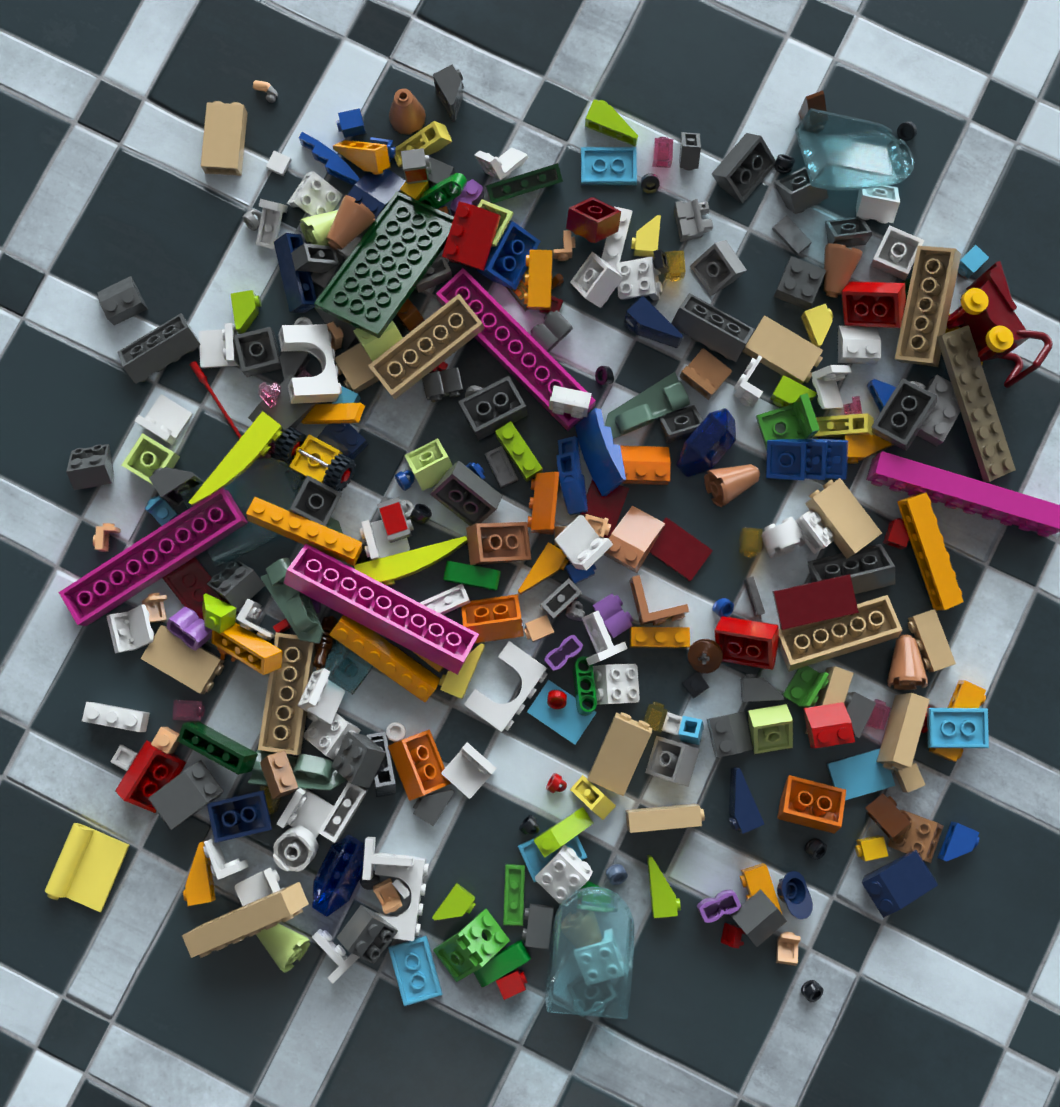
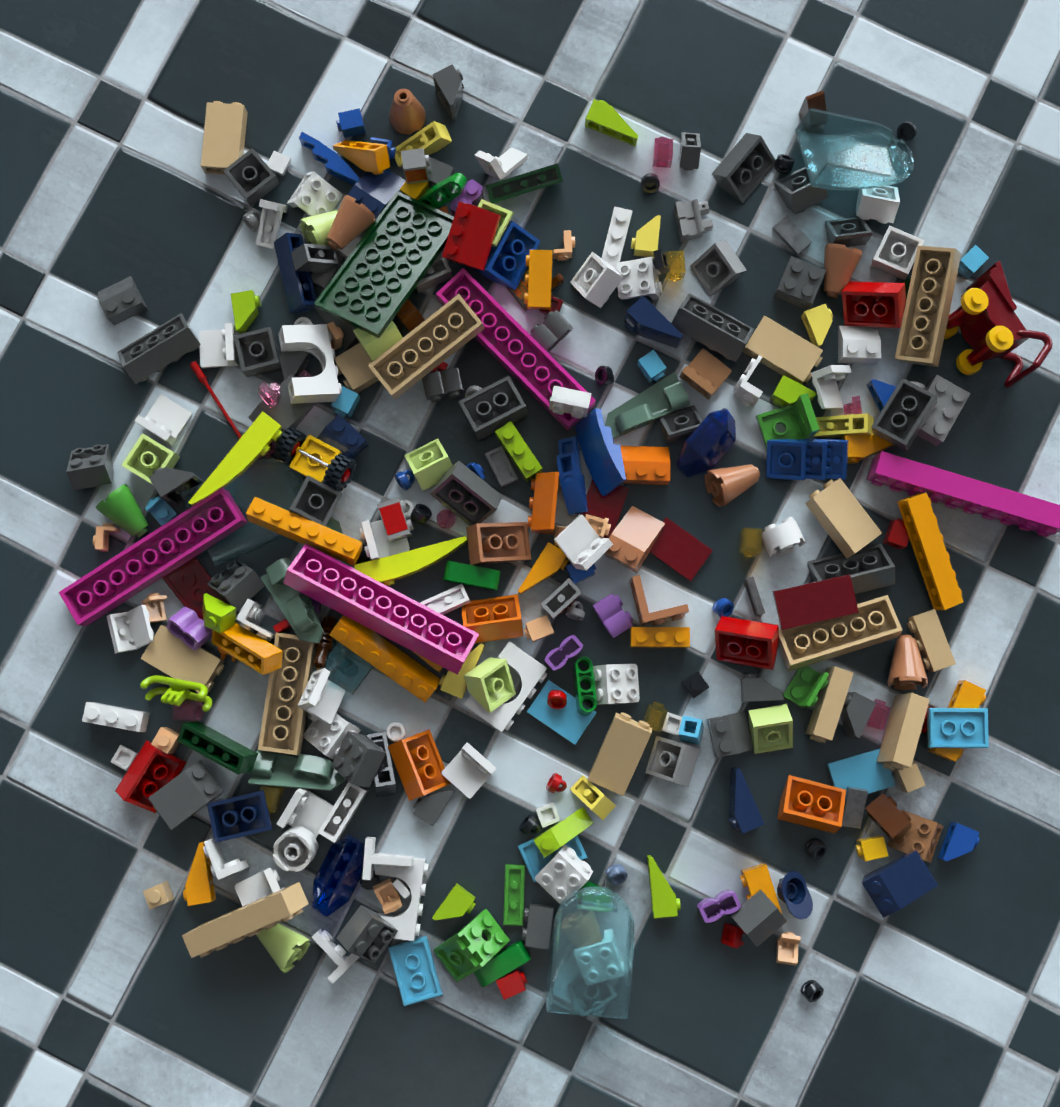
(86, 867): light yellow door -> none
(124, 511): none -> bright green cone
(158, 895): none -> tan brick
(177, 692): none -> lime piece
(251, 177): none -> dark grey slope
(267, 88): arm -> none
(278, 774): medium nougat brick -> none
(334, 413): light orange tile -> none
(446, 519): none -> clear pink tile
(490, 683): none -> yellowish green slope
(548, 814): none -> white tile
(593, 219): dark red brick -> none
(600, 638): white bracket -> none
(608, 166): medium azure tile -> none
(652, 366): none -> medium azure brick
(664, 817): tan brick -> none
(713, 652): reddish brown piece -> none
(813, 531): white bracket -> none
(828, 725): red slope -> none
(854, 807): none -> flat silver tile
(976, 403): dark tan plate -> none

